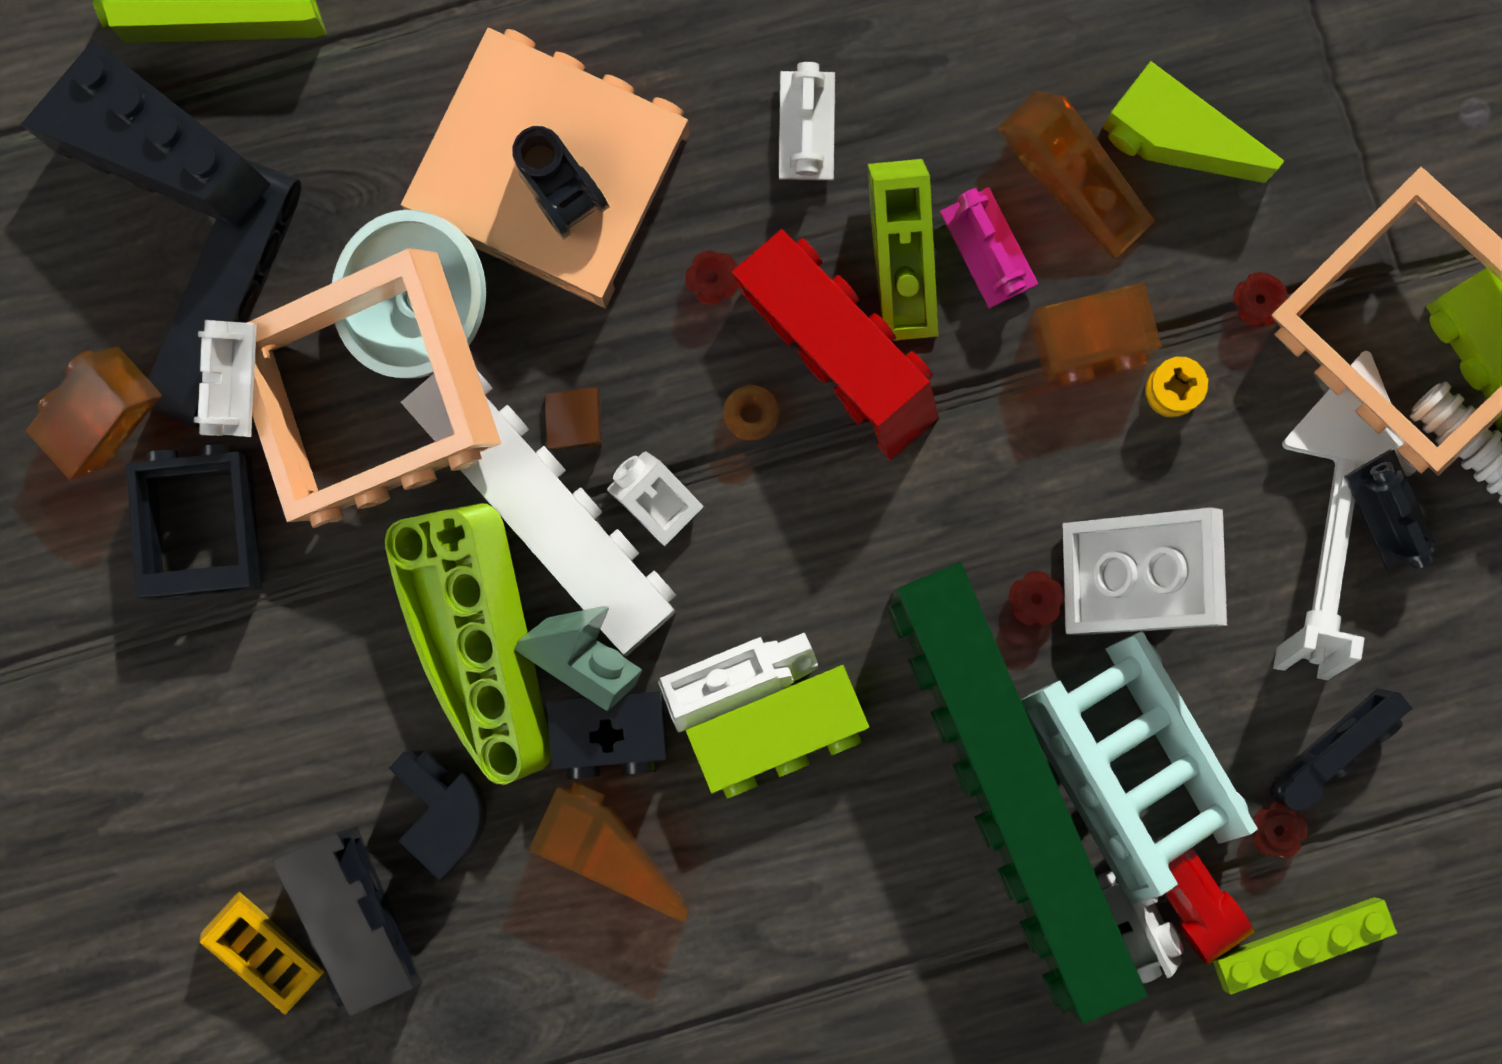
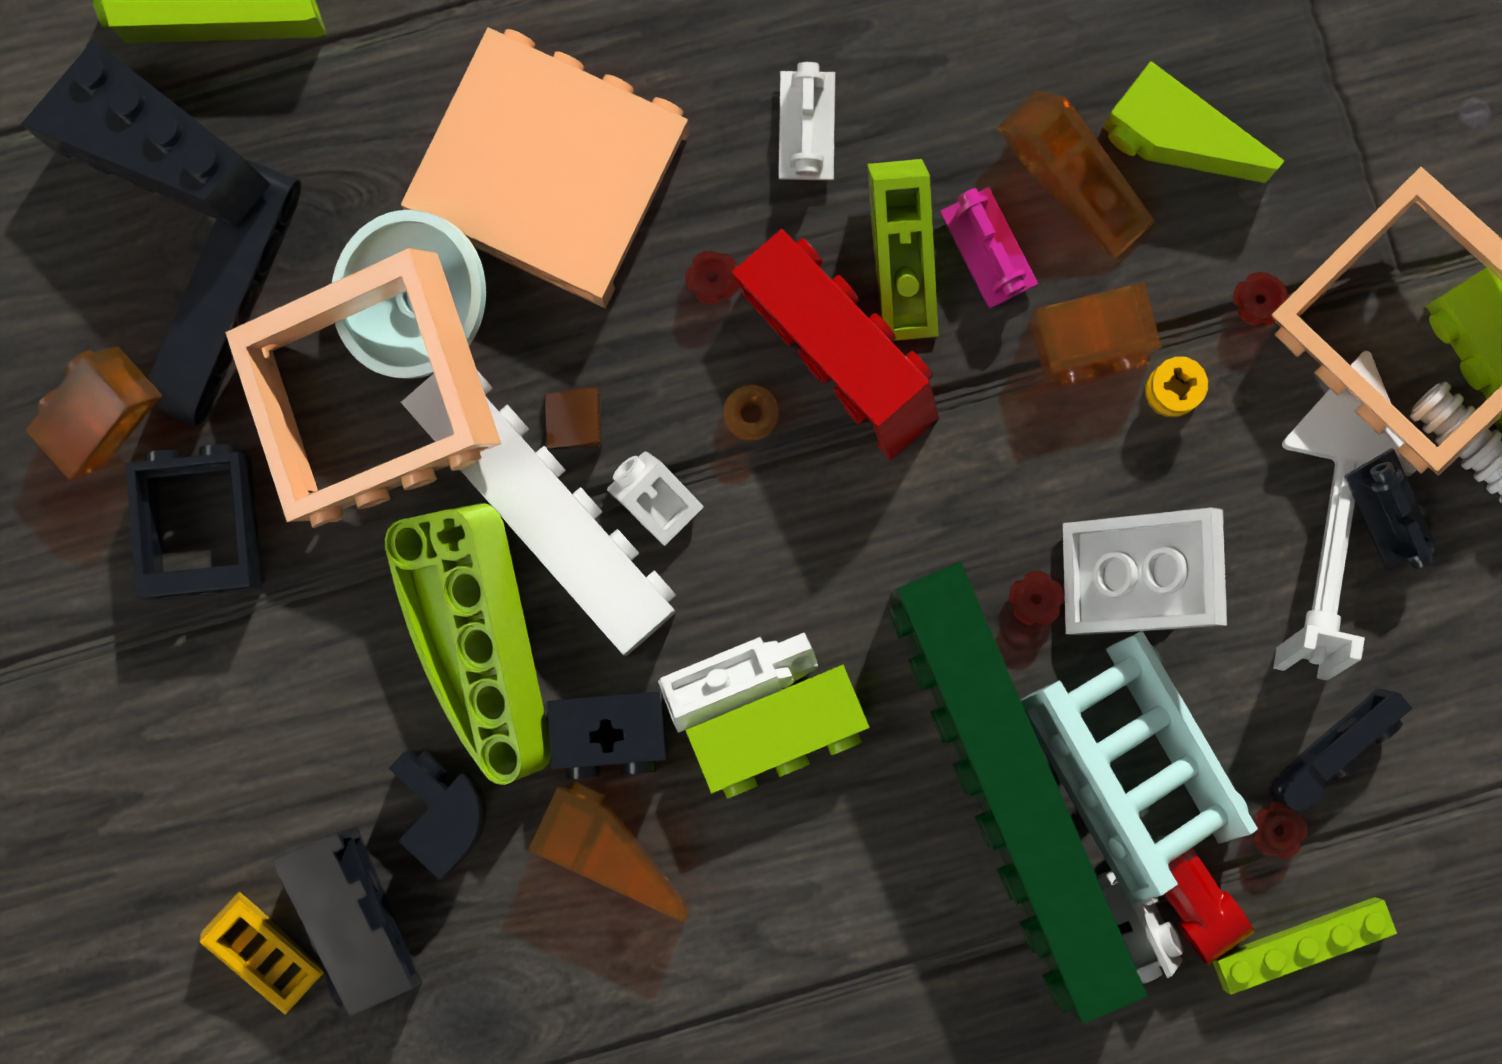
(227, 378): white hinge -> none
(563, 187): black piece -> none
(570, 652): sand green slope -> none

